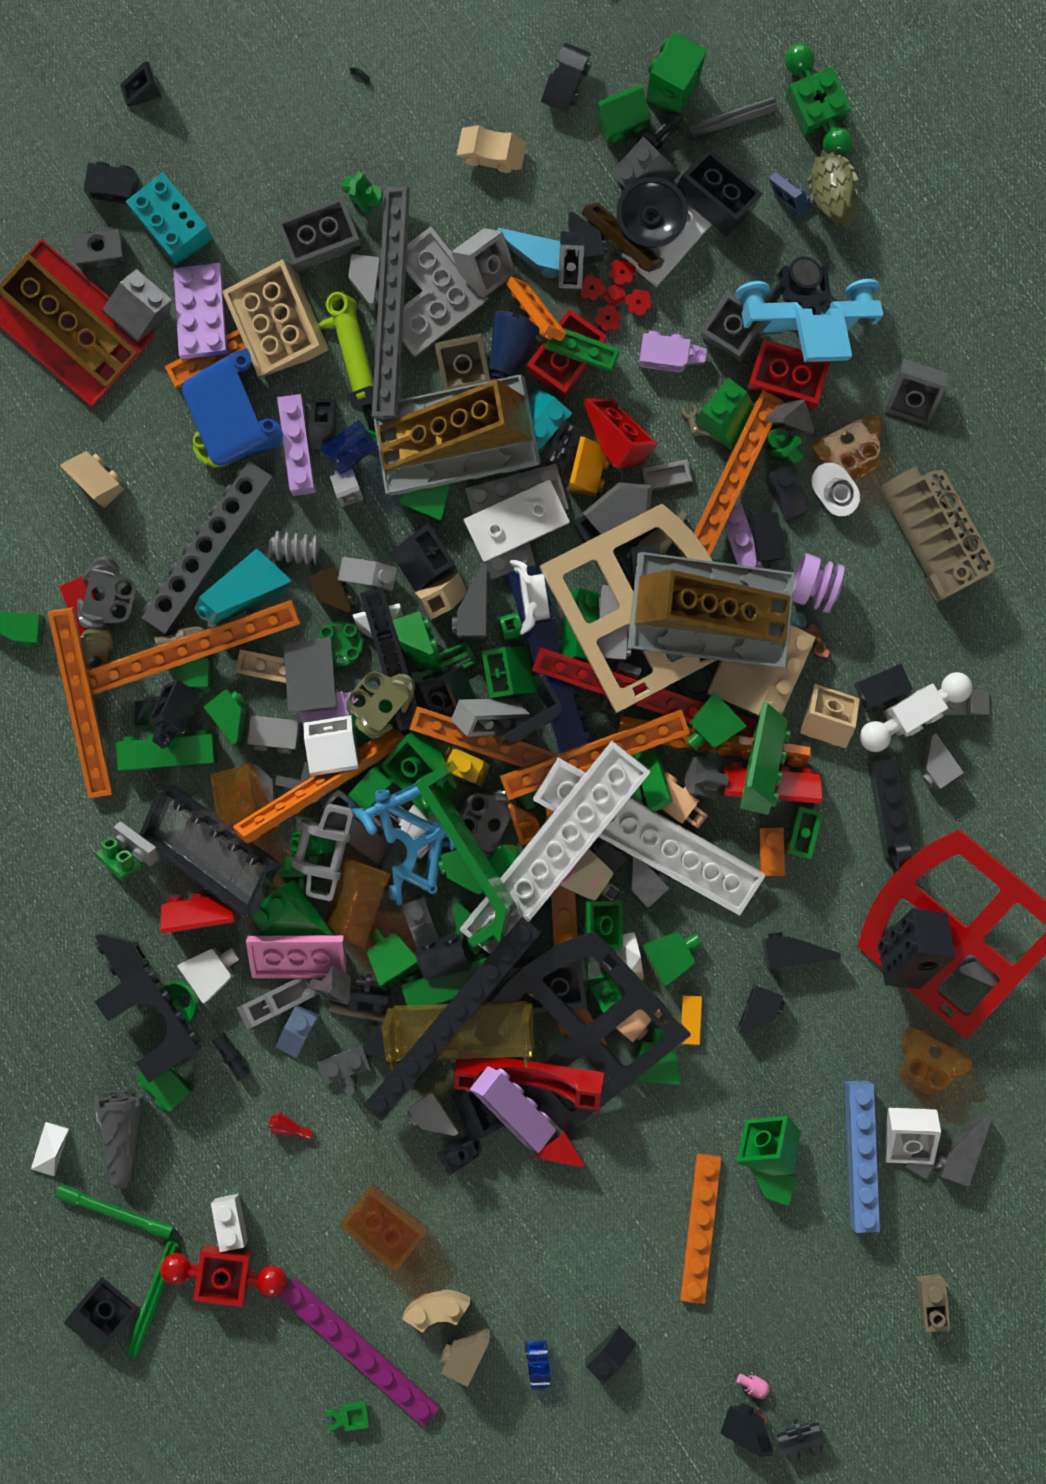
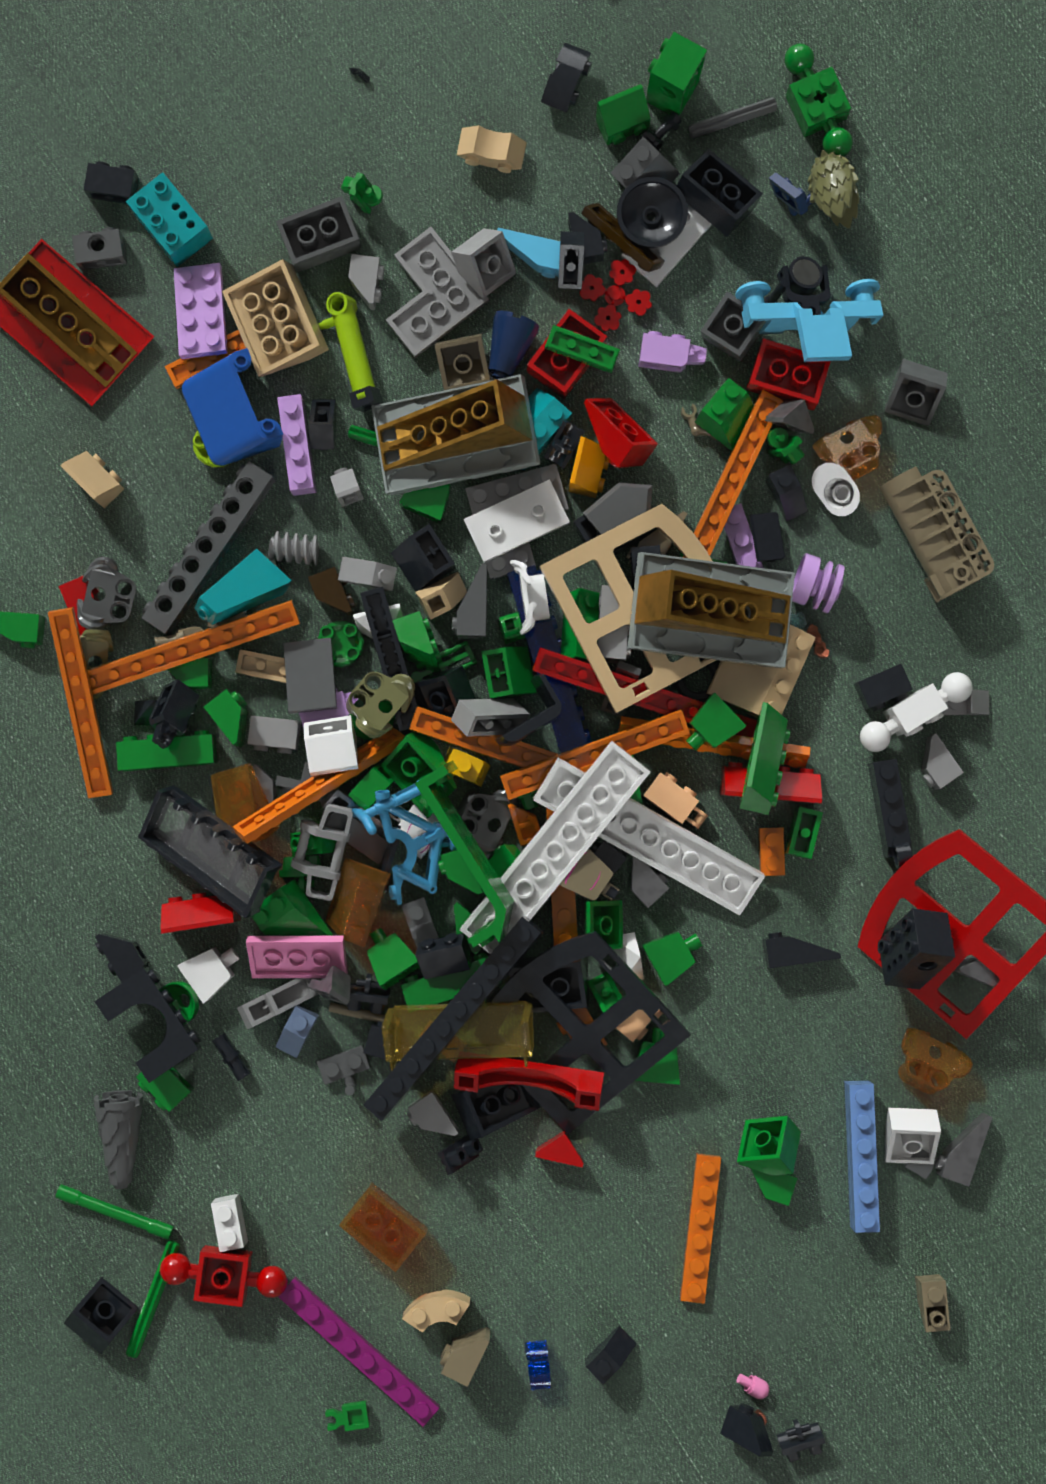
(50, 1149): white slope -> none
(117, 860): green hips -> none
(137, 305): flat silver slope -> none
(137, 845): light grey plate -> none
(140, 86): black slope -> none
(283, 1125): red cone -> none
(349, 447): clear blue brick -> none
(391, 303): dark grey plate -> none
(513, 1109): lavender brick -> none
(536, 309): orange plate -> none
(655, 784): green tile -> none
(667, 475): light grey tile -> none
(692, 1018): light orange piece -> none
(702, 777): dark grey brick -> none
(760, 1008): black slope -> none
(830, 716): tan slope -> none

